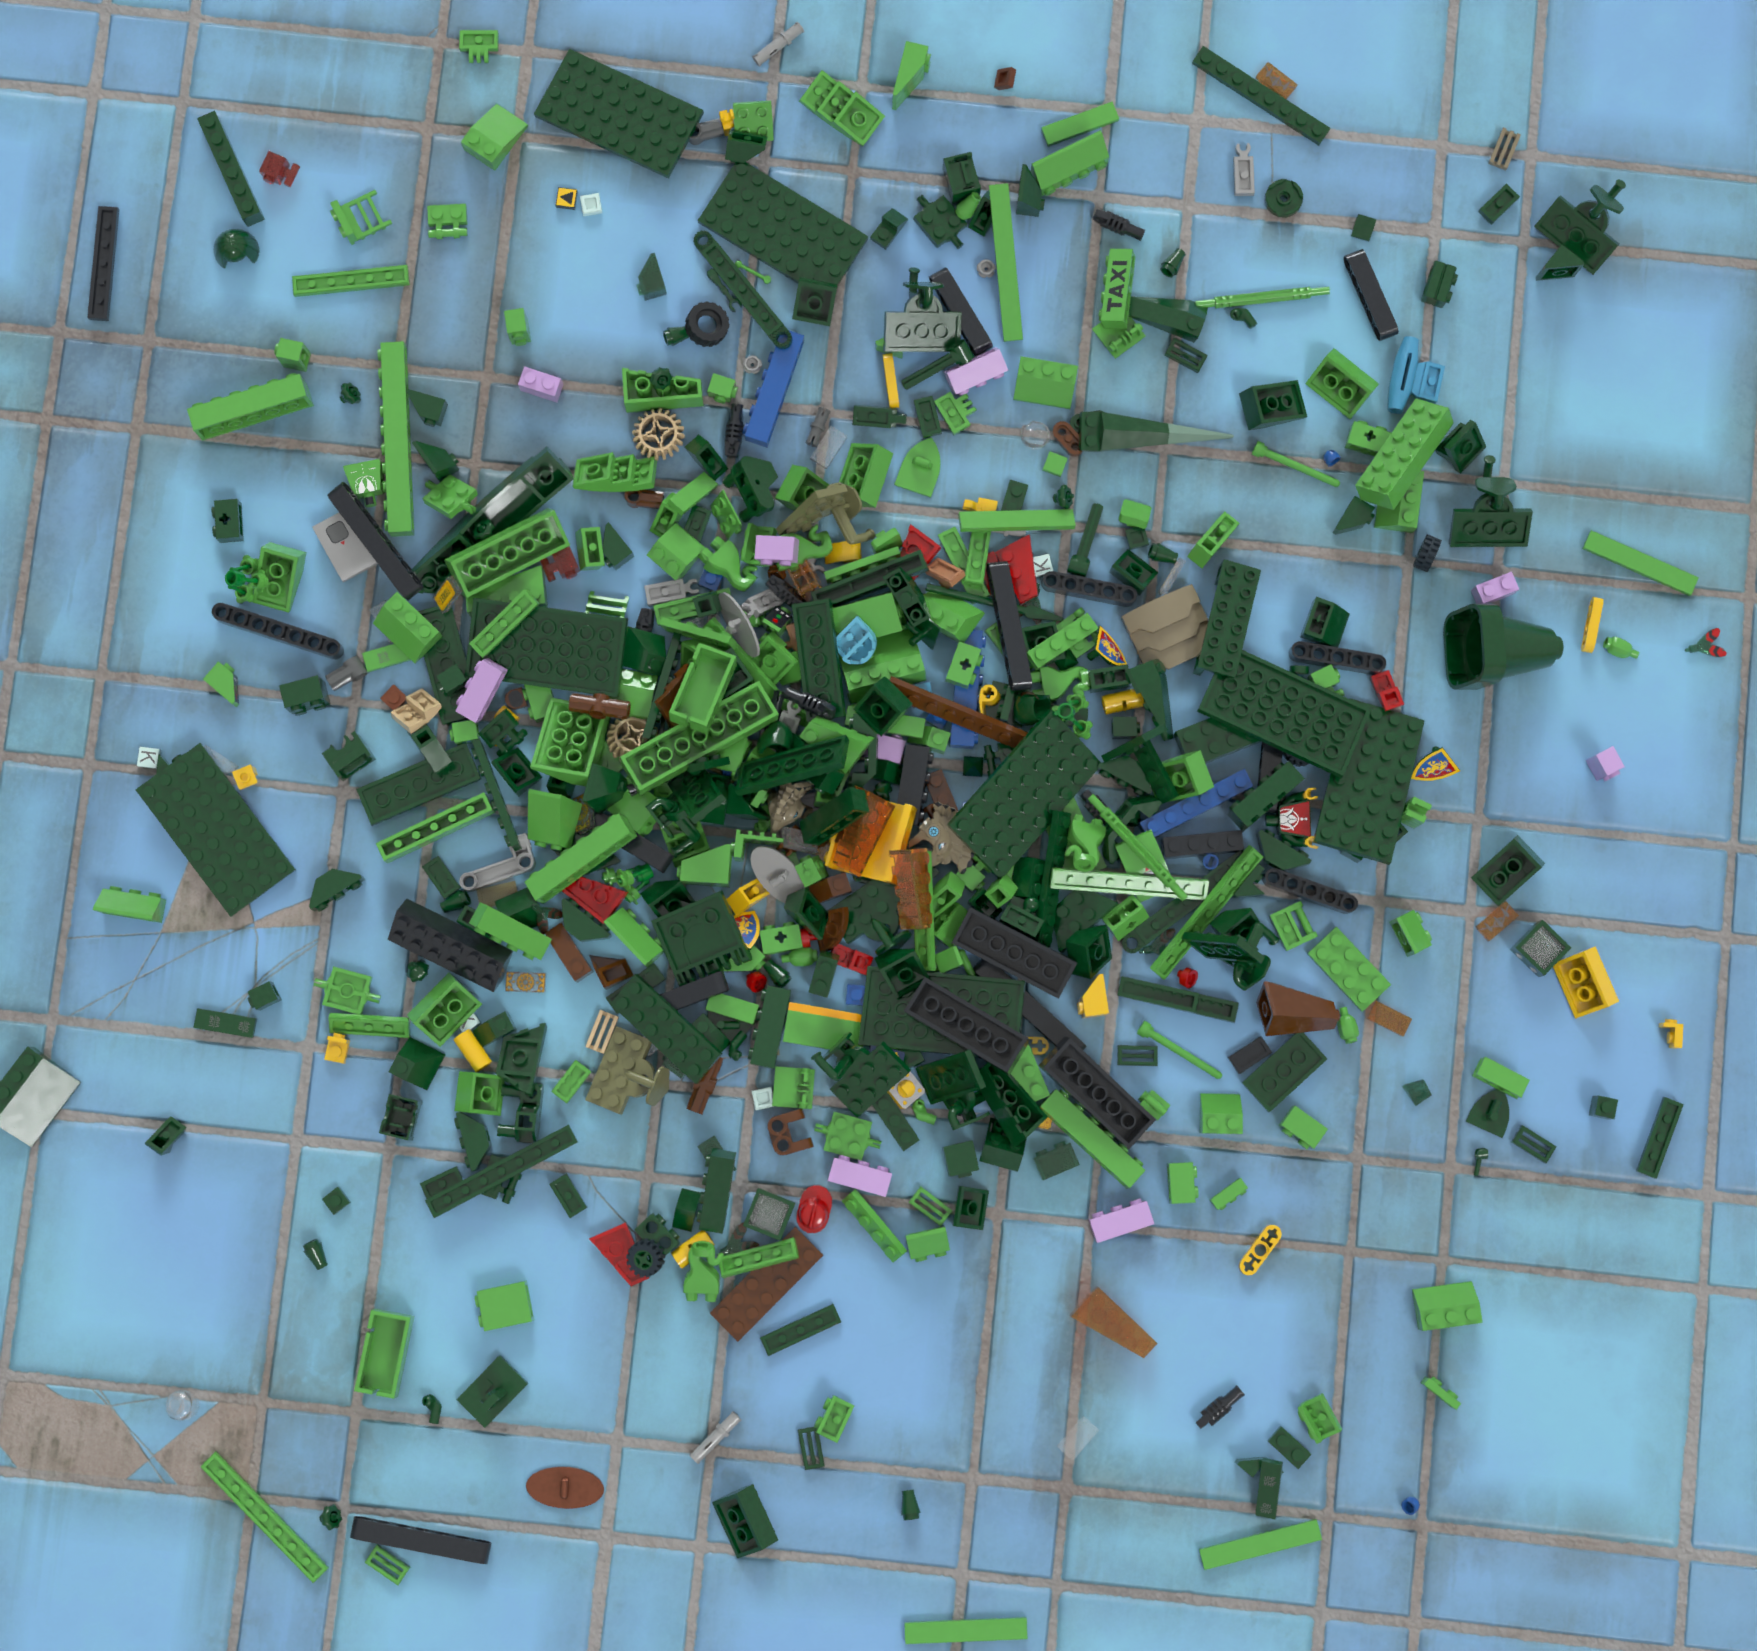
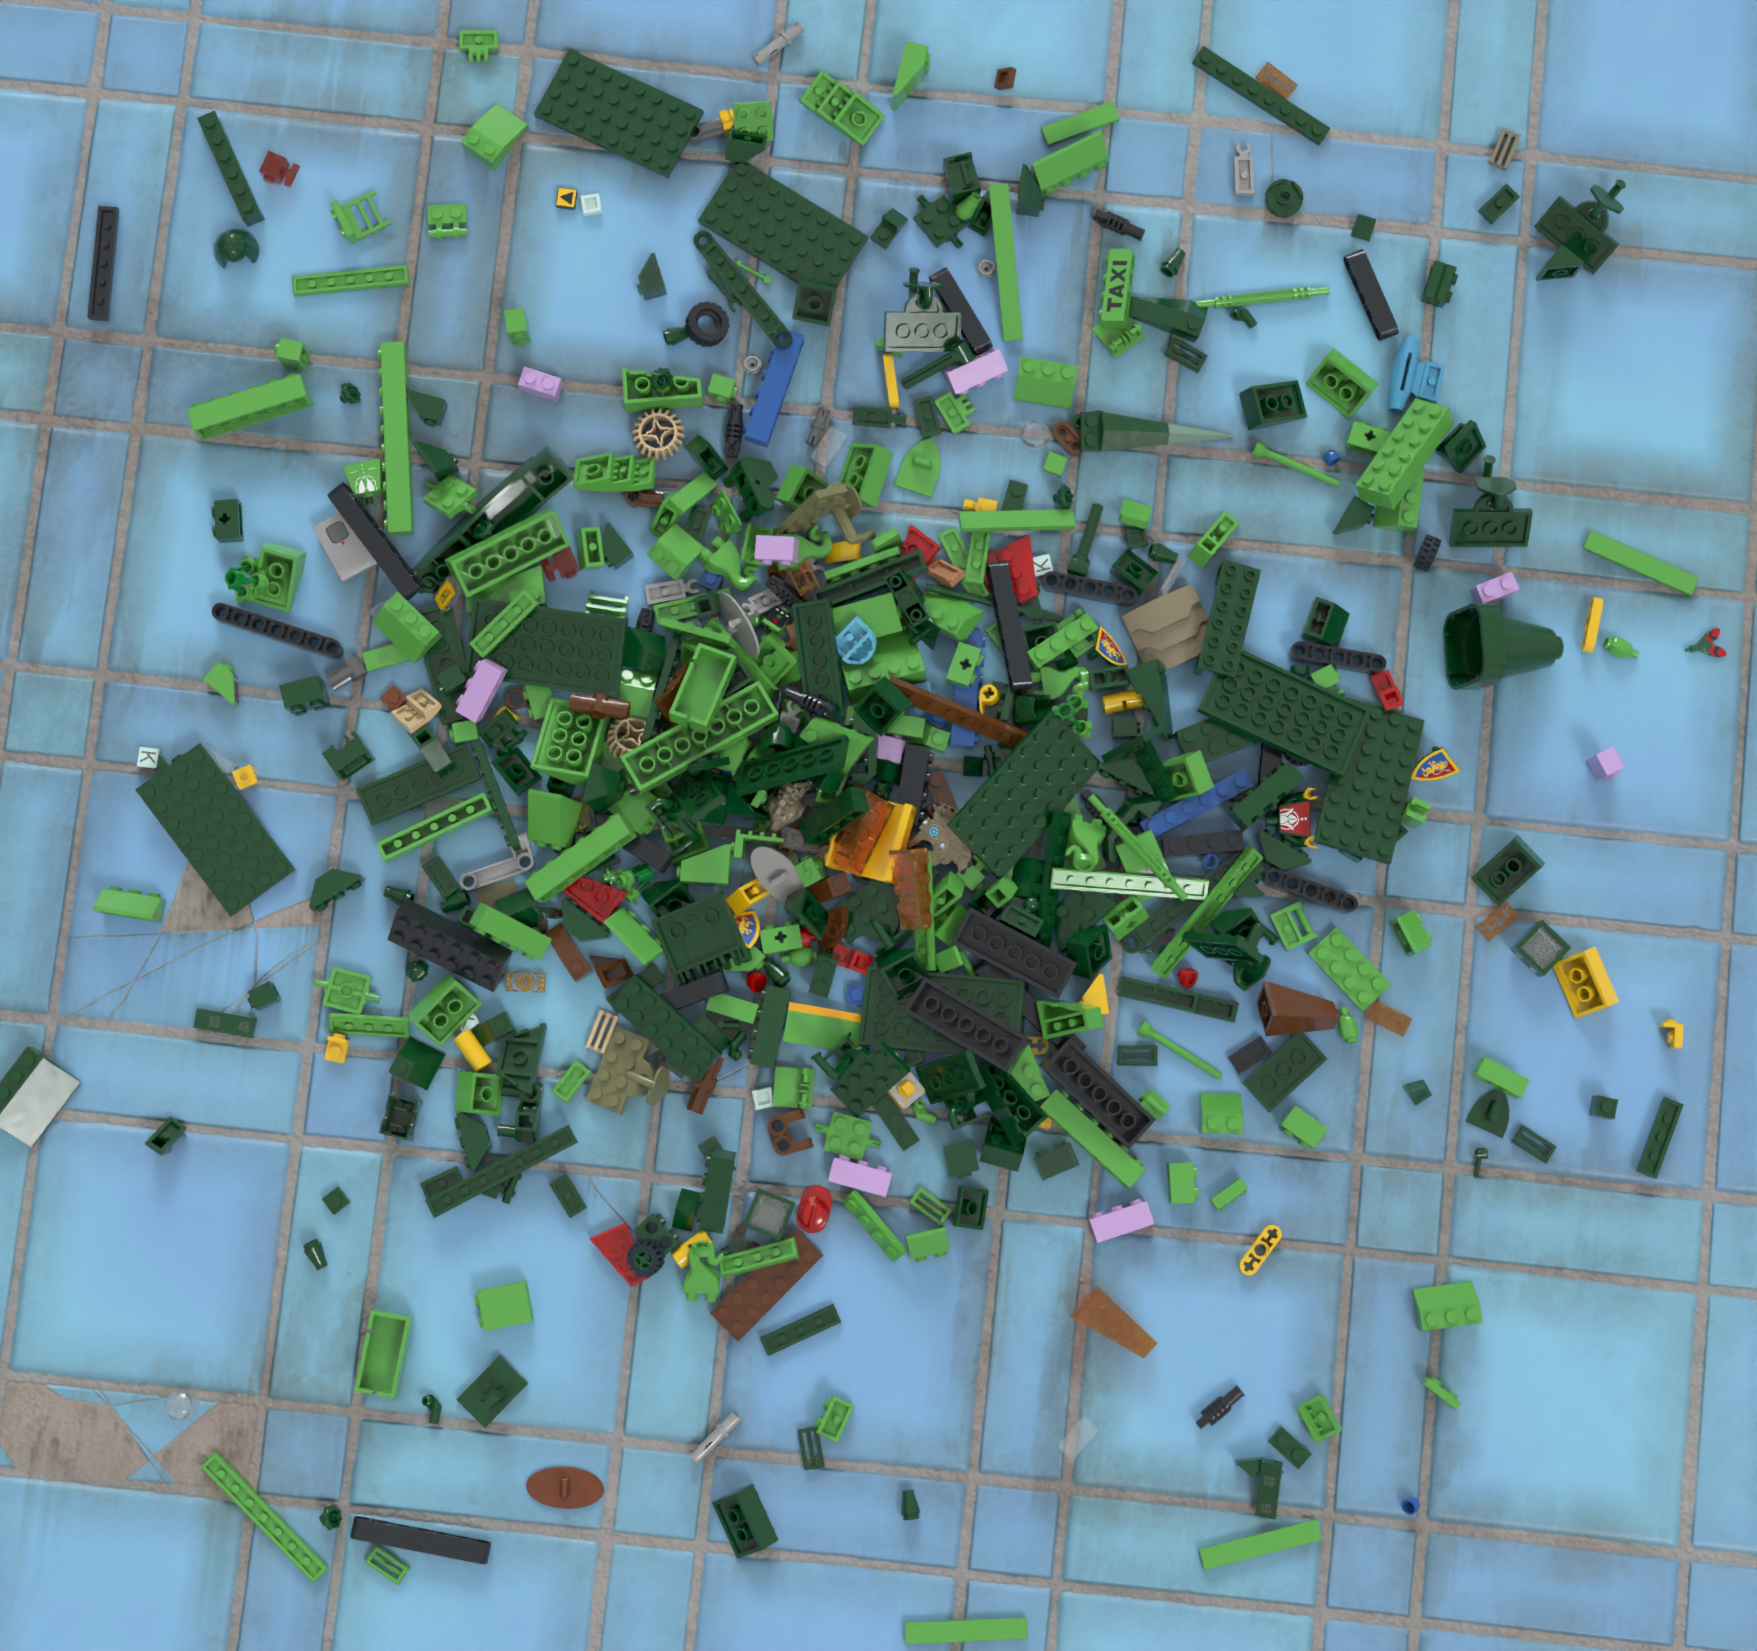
(398, 895): none -> dark green cone
(1066, 1018): none -> bright green wedge

